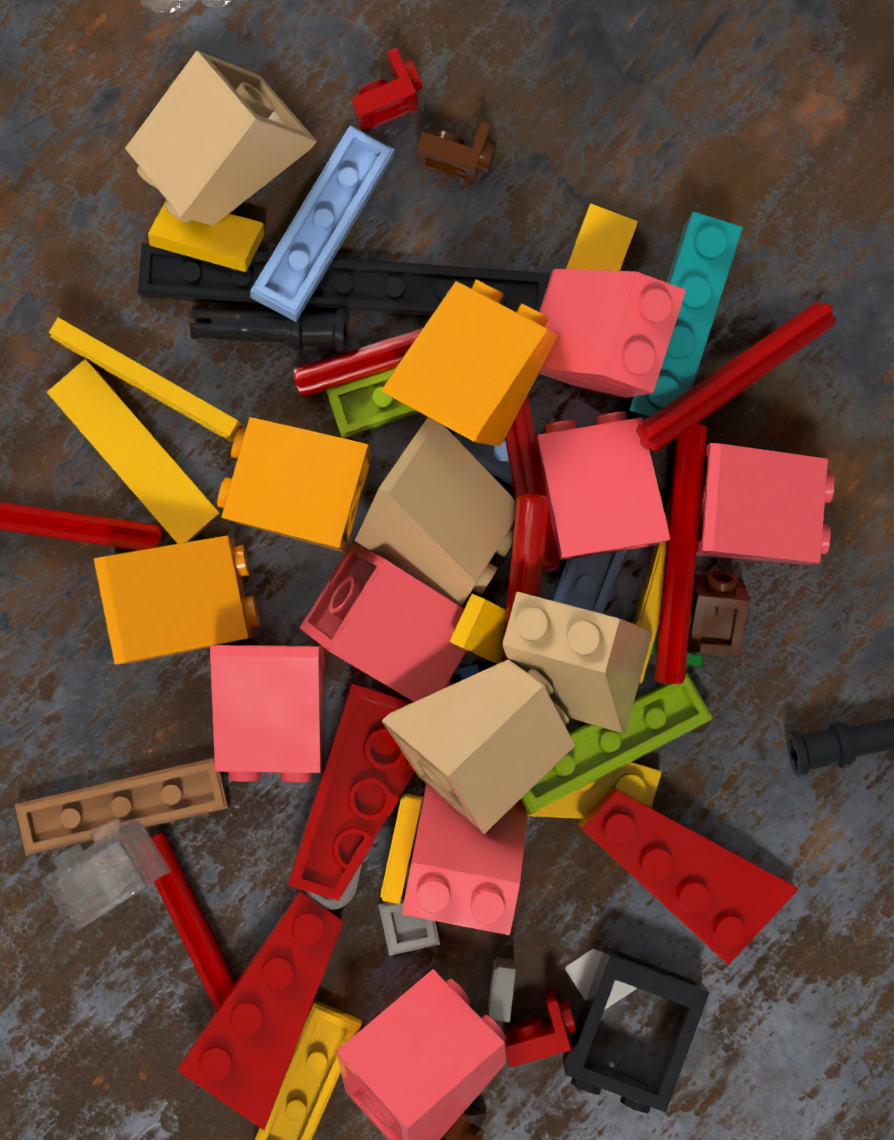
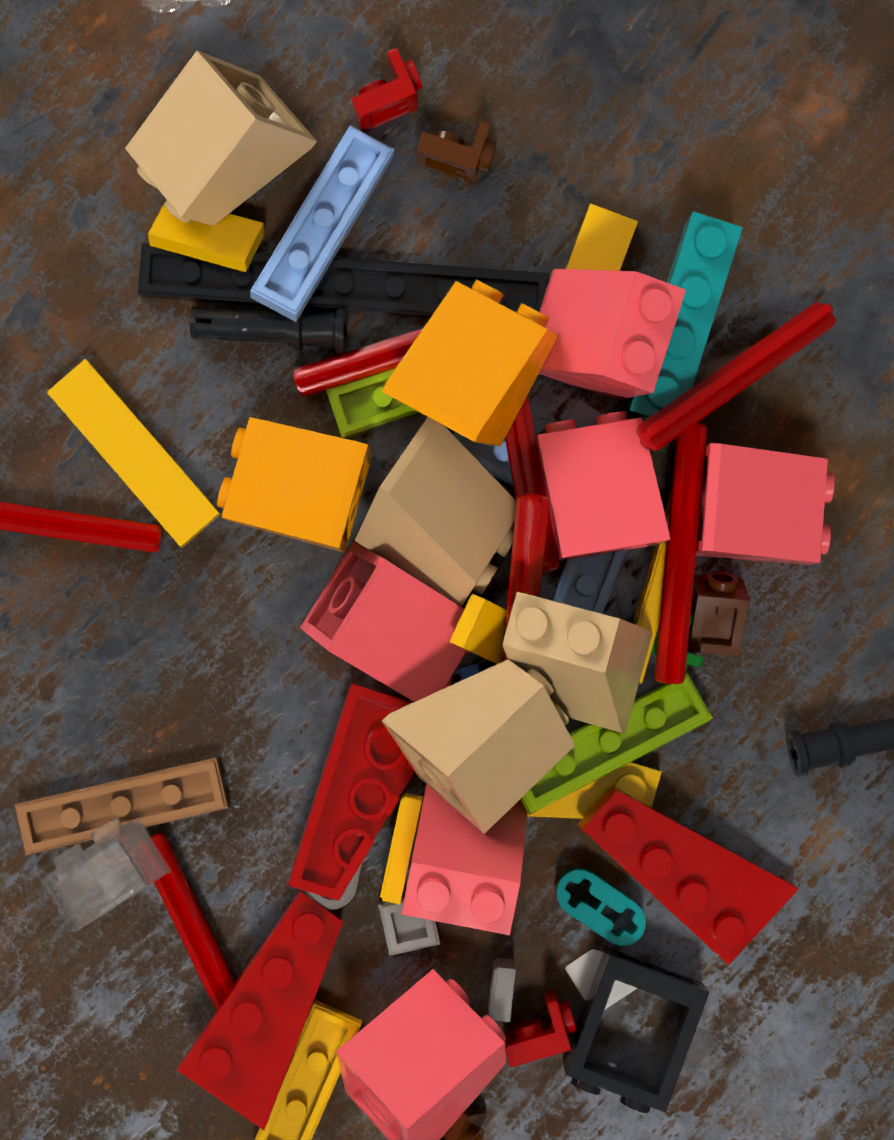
(144, 380): yellow tile -> none
(176, 598): light orange slope -> none
(268, 710): coral slope -> none
(592, 915): none -> teal beam

